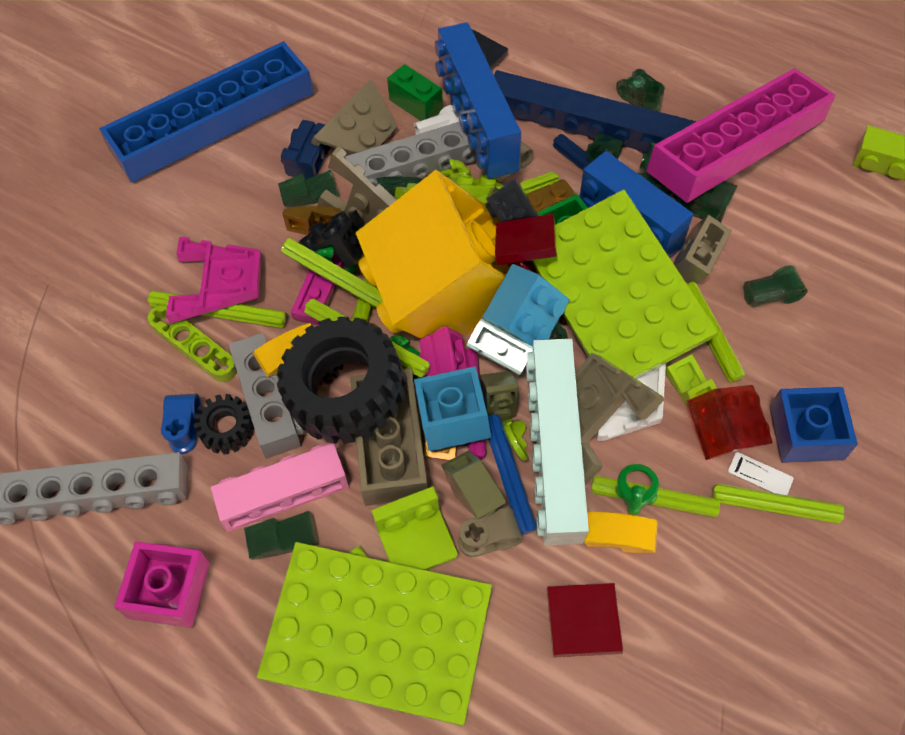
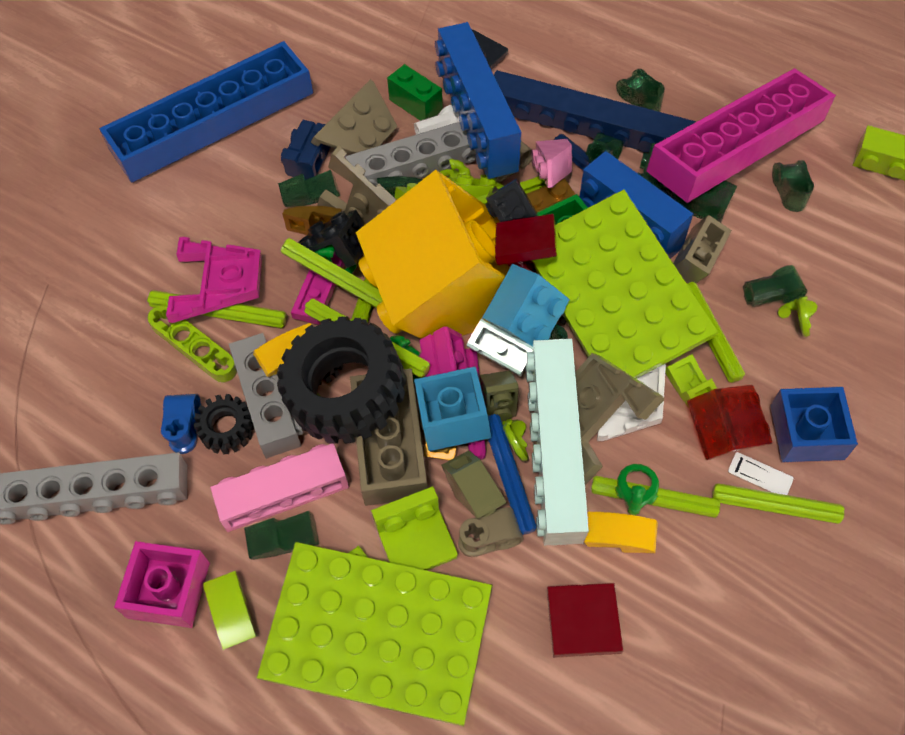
(229, 610): none -> lime slope
(552, 160): none -> bright pink slope
(793, 184): none -> piece
(804, 308): none -> lime piece

